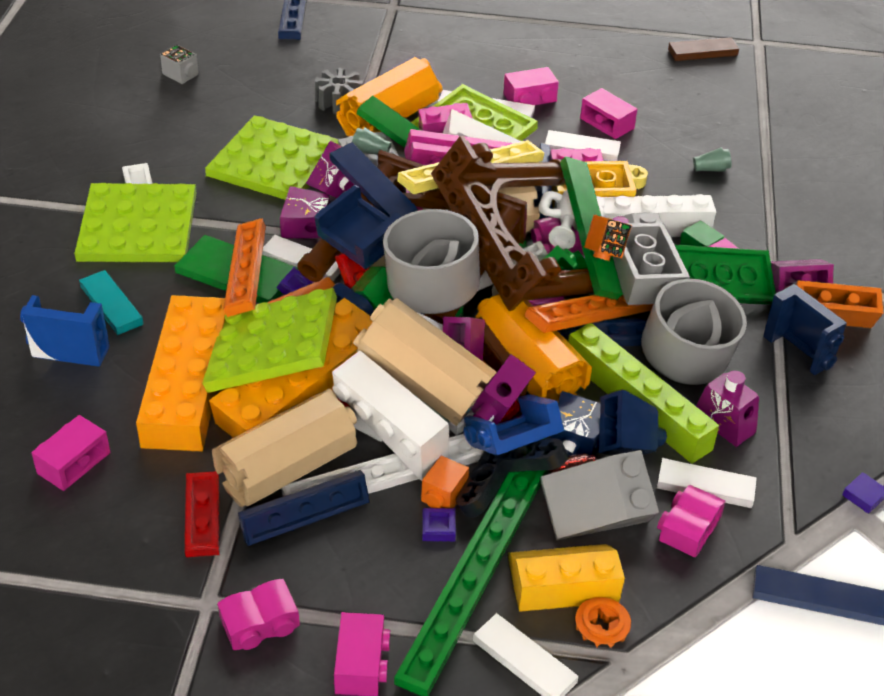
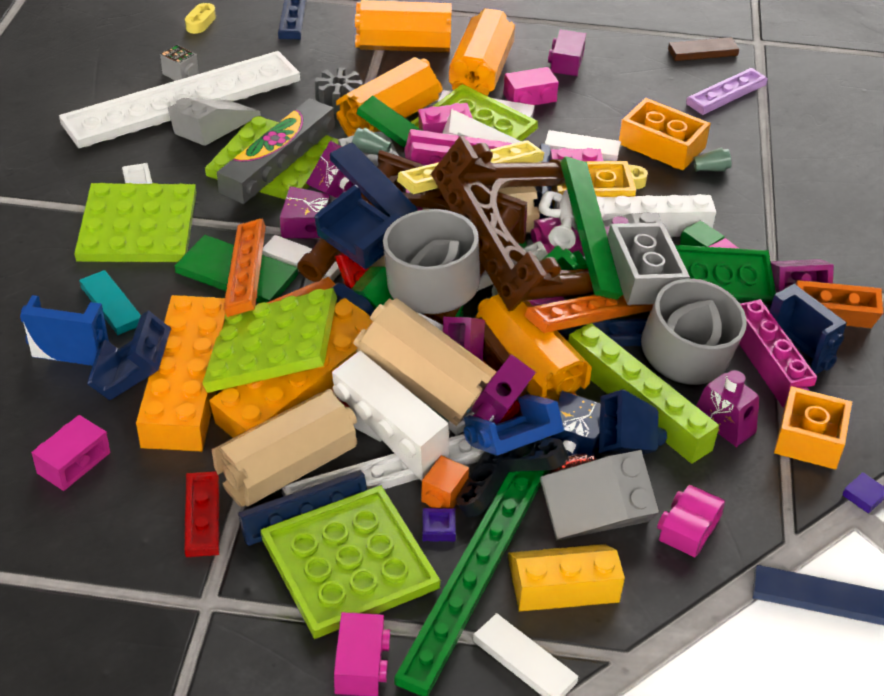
(124, 367): none -> dark blue panel
(150, 106): none -> white plate
(200, 18): none -> light yellow beam
(208, 118): none -> light grey slope
(258, 614): dark pink brick -> none
(275, 151): none -> dark grey brick
(293, 281): dark purple tile -> none
(349, 560): none -> lime plate
(403, 26): none -> light orange brick
(482, 51): none -> light orange brick
(567, 52): none -> brick
(607, 237): brick -> none
(608, 113): dark pink brick -> none
(610, 612): orange gear -> none
(664, 133): none -> light orange brick
(726, 91): none -> lavender tile
(729, 486): white tile -> none
(774, 352): none -> dark pink brick
(813, 427): none -> light orange brick

